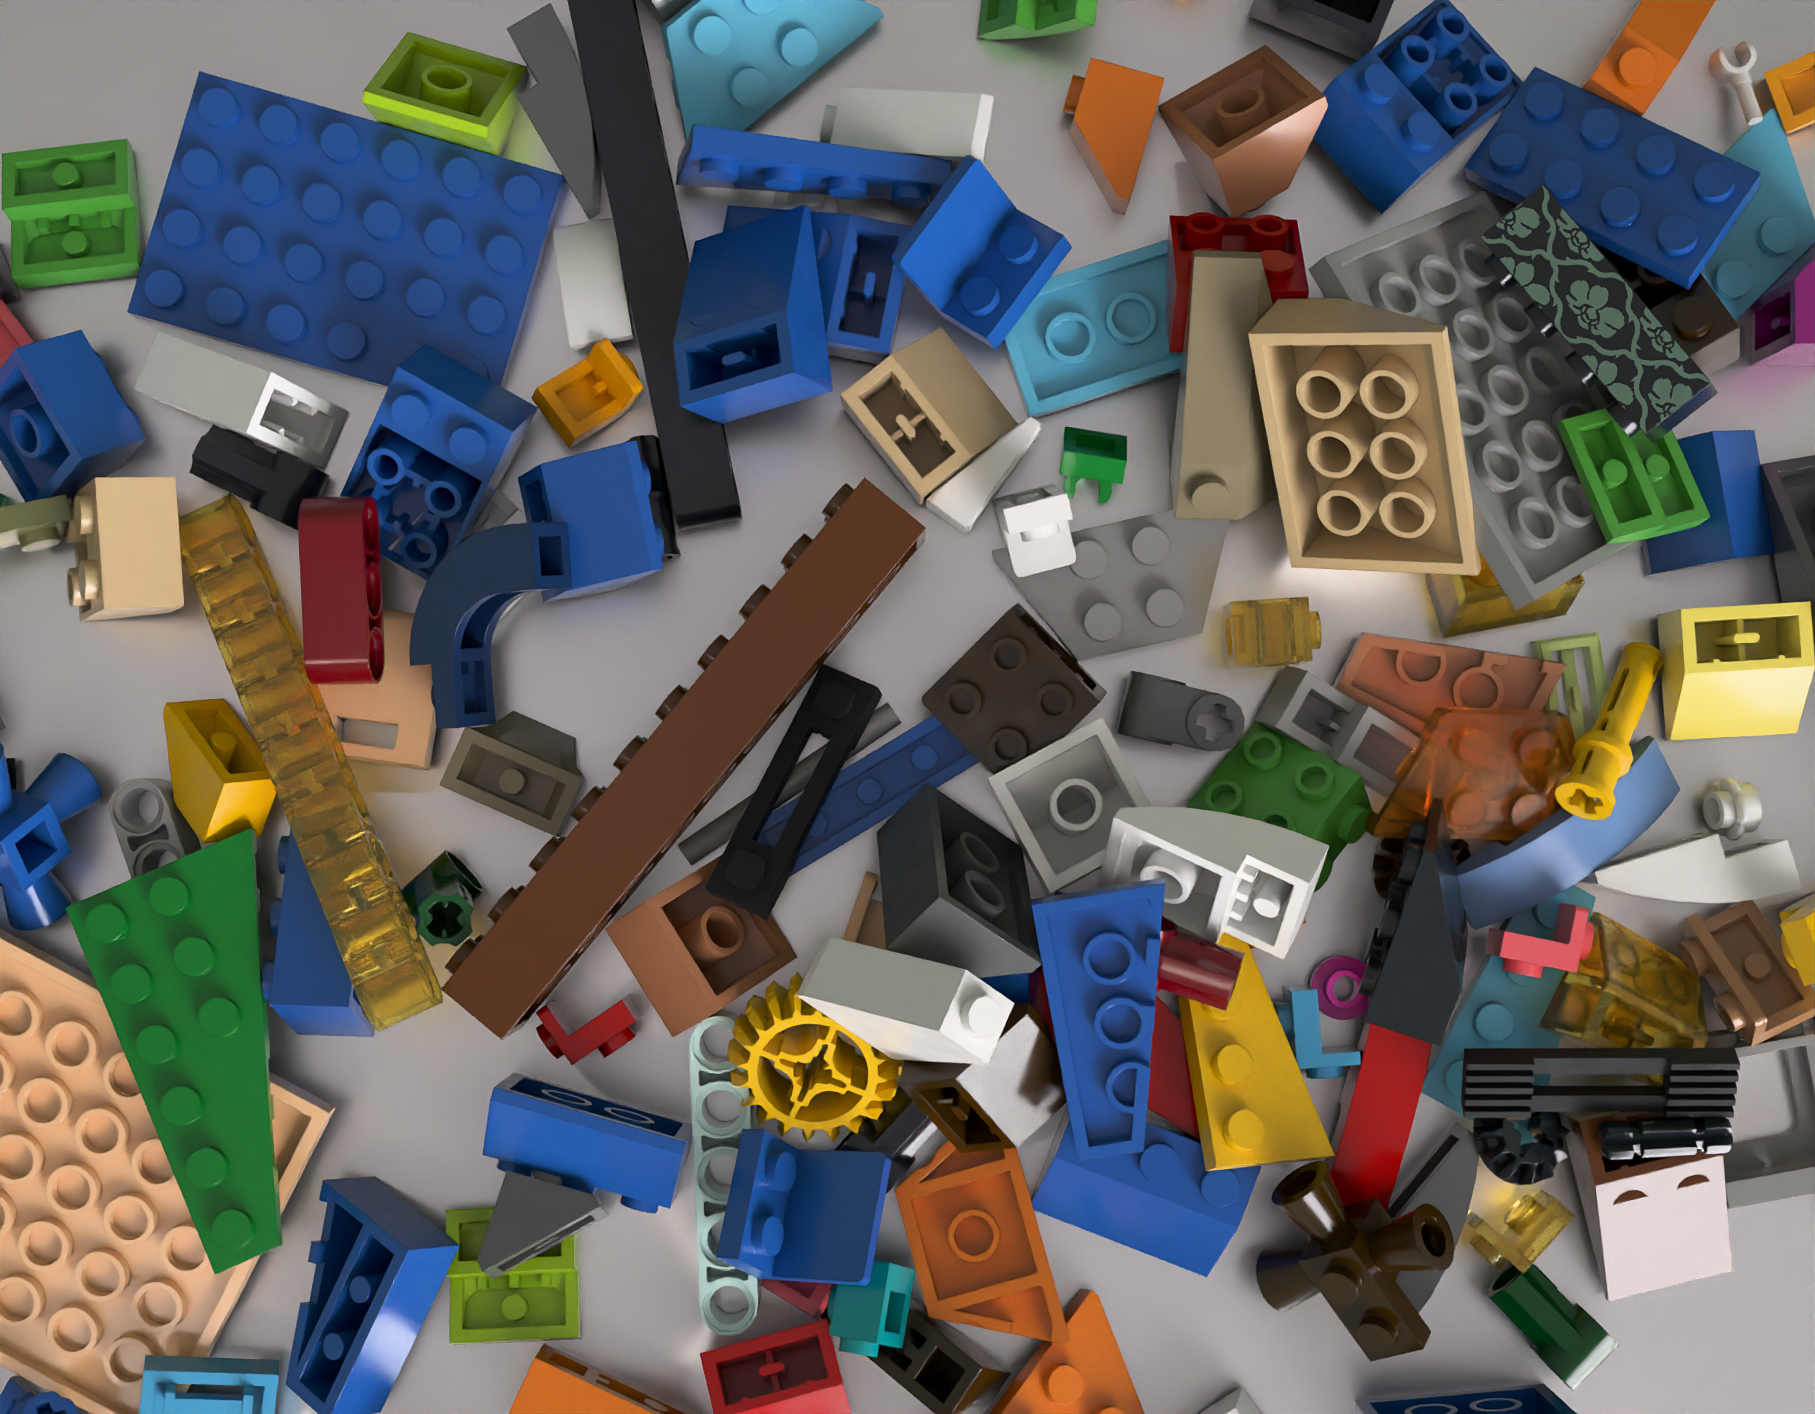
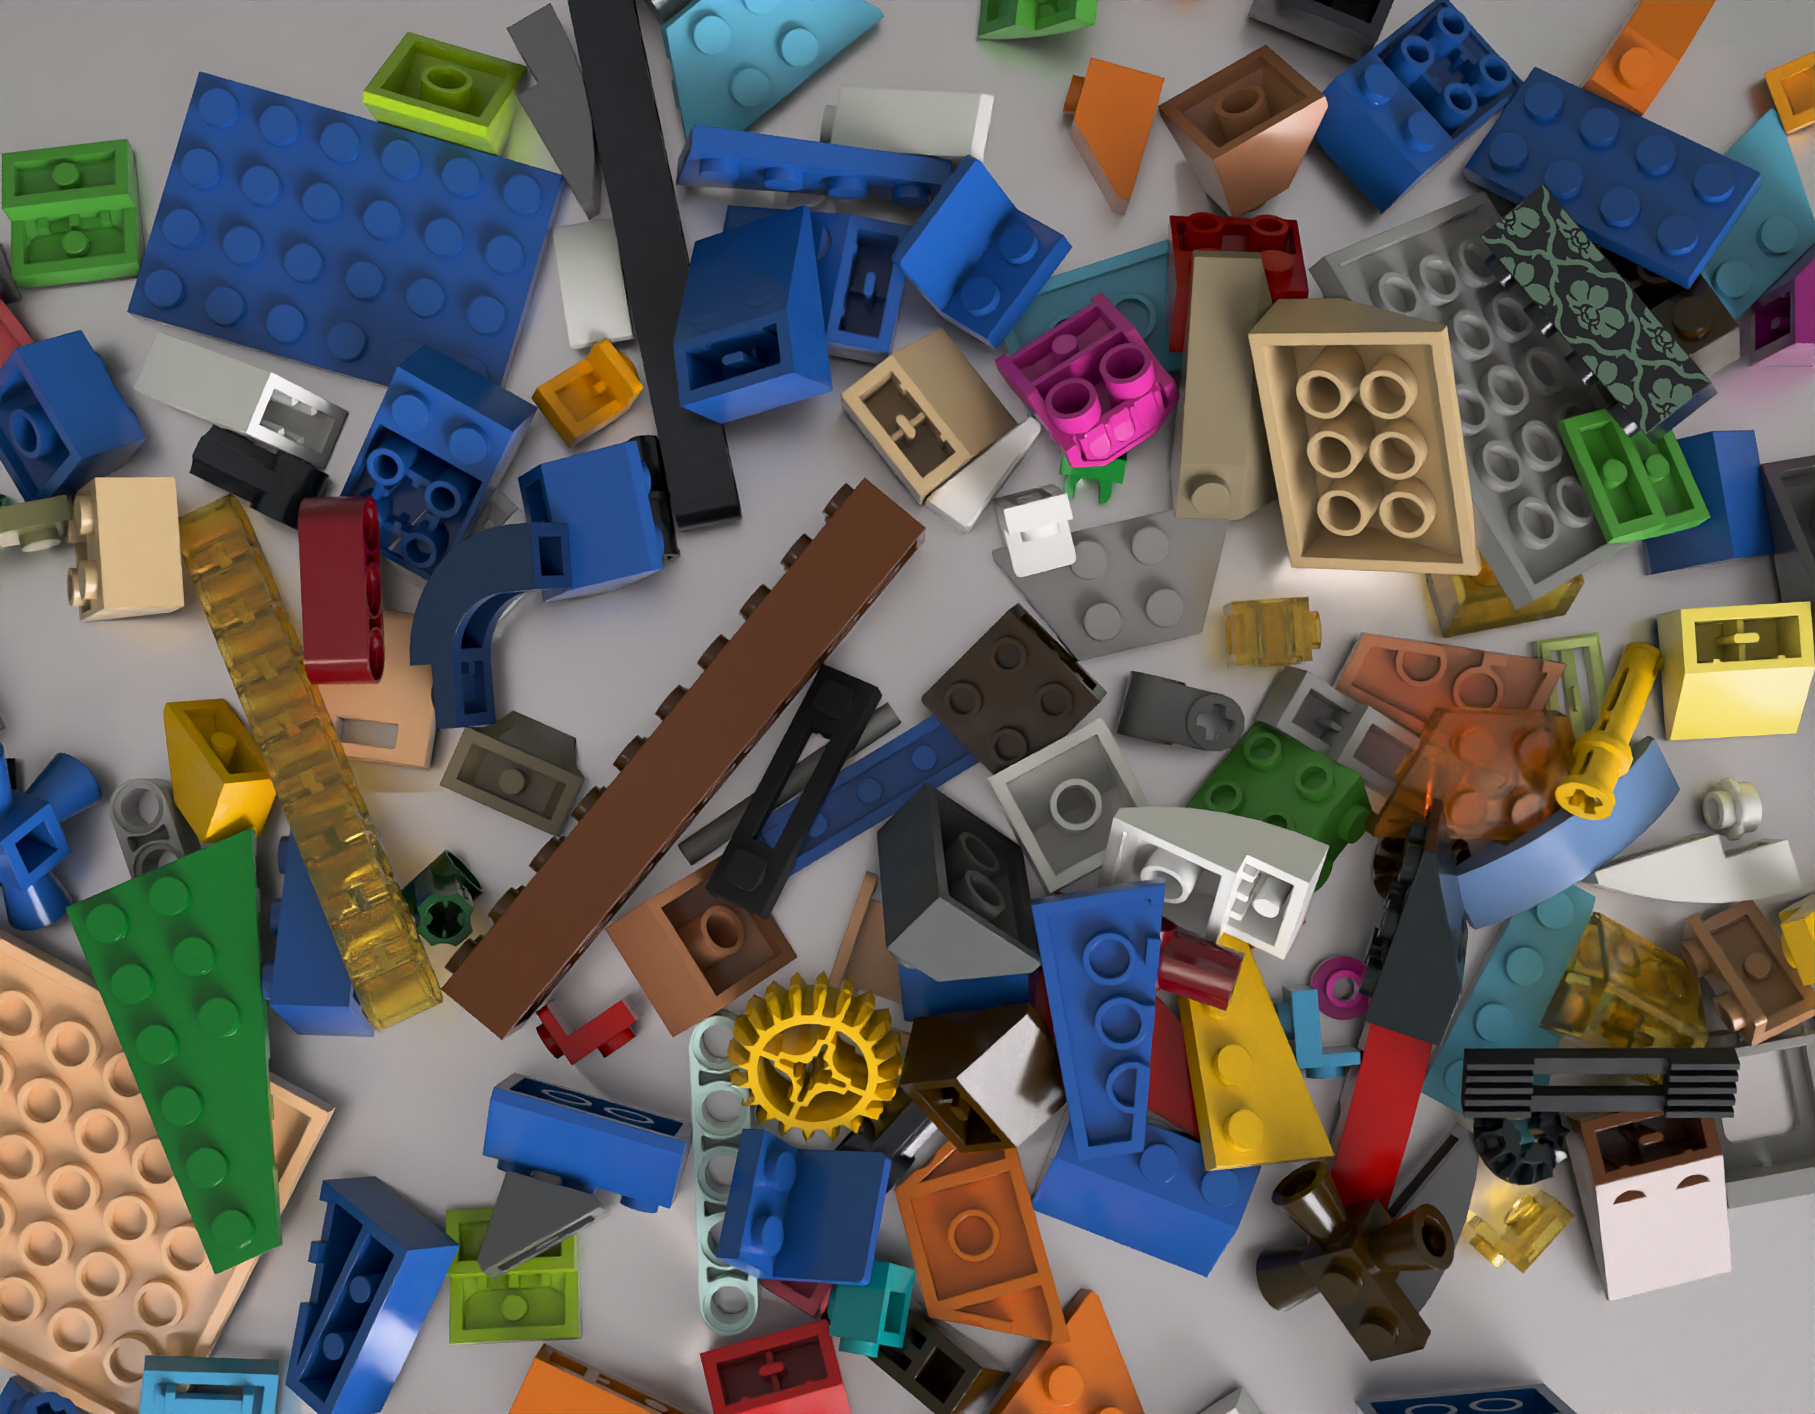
(906, 1003): white slope -> none
(1092, 384): none -> dark pink slope
(1529, 954): coral bracket -> none
(1560, 1332): dark green piece -> none
(1664, 1137): black axle -> none
(1738, 77): white hand -> none

